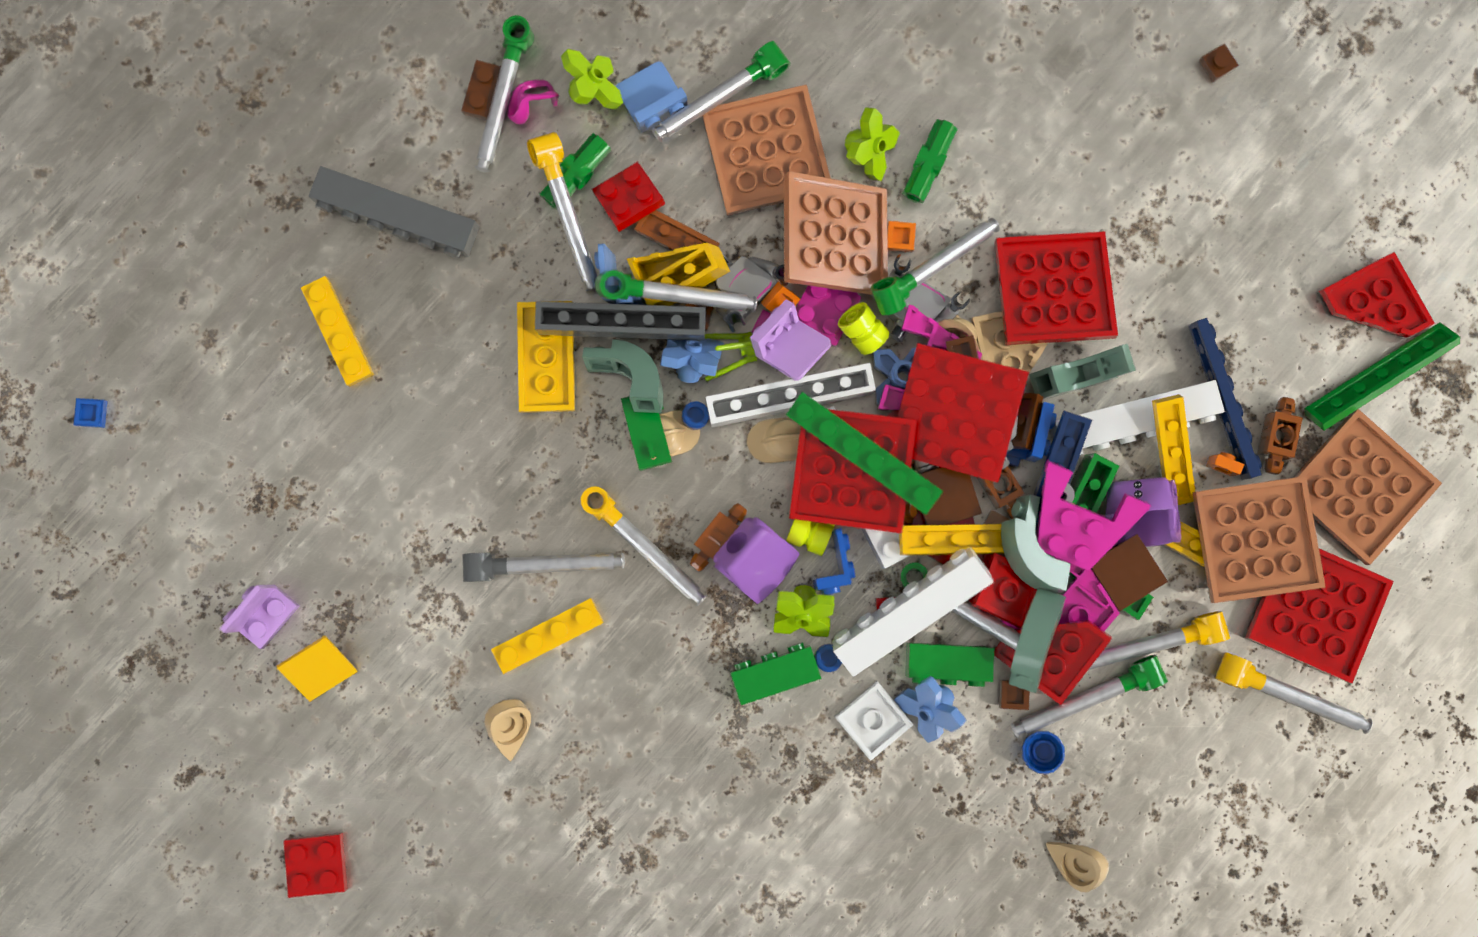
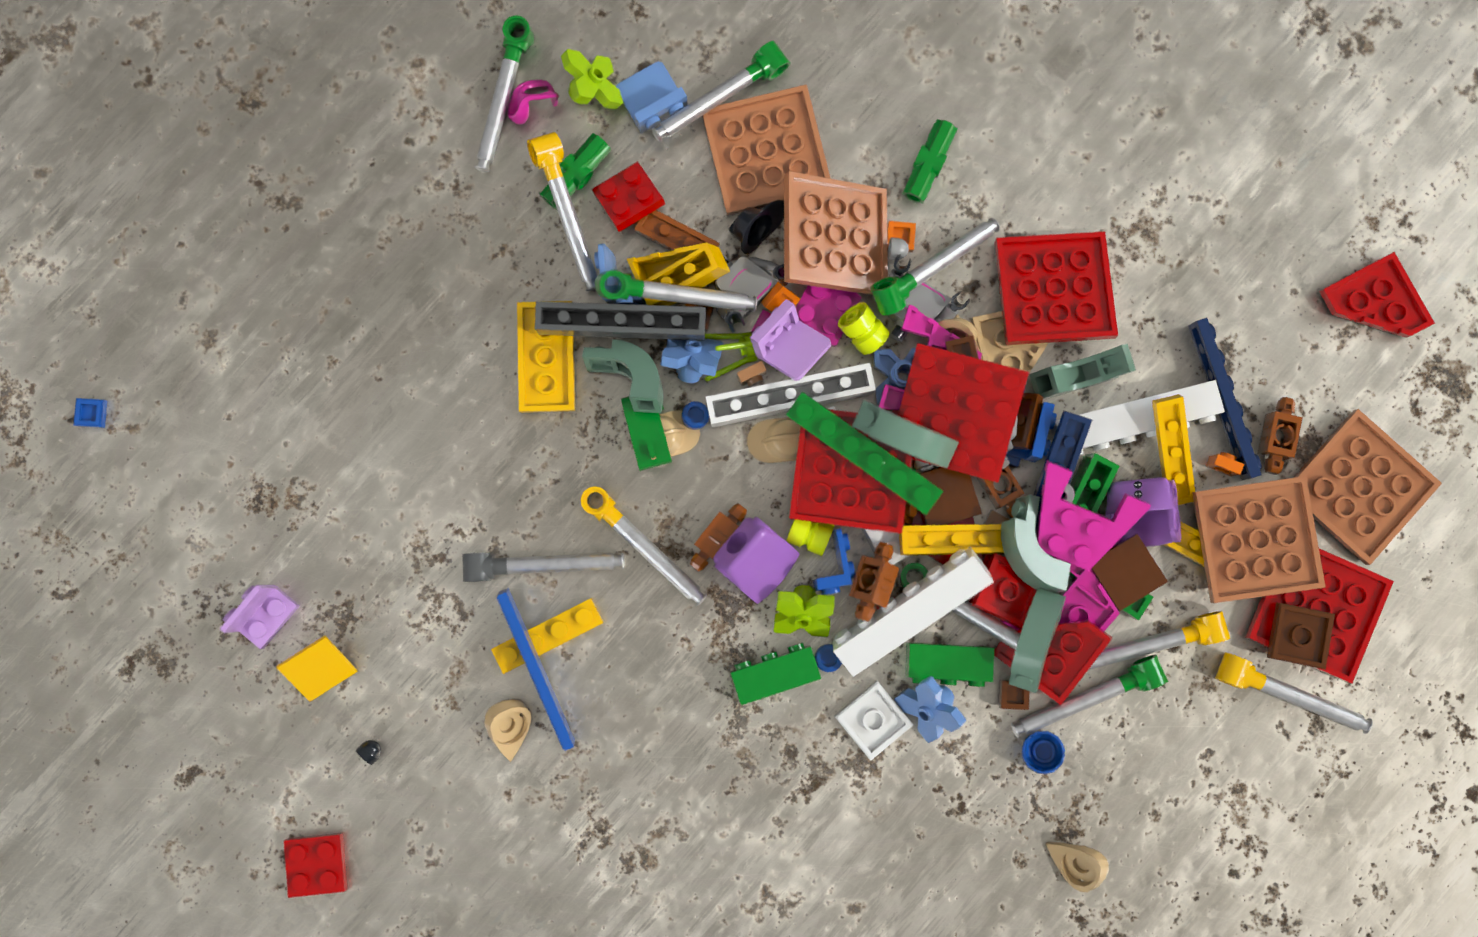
(337, 331): yellow plate -> none
(369, 751): none -> black hinge
(393, 211): dark grey brick -> none
(480, 90): reddish brown plate -> none
(535, 669): none -> blue tile
(752, 375): none -> medium nougat plate
(756, 224): none -> black piece
(869, 143): lime plant -> none
(883, 584): none -> dark orange piece
(896, 247): none -> light grey hinge
(905, 435): none -> sand green arch
(1218, 62): reddish brown plate -> none
(1300, 635): none -> reddish brown tile
(1382, 376): green plate -> none

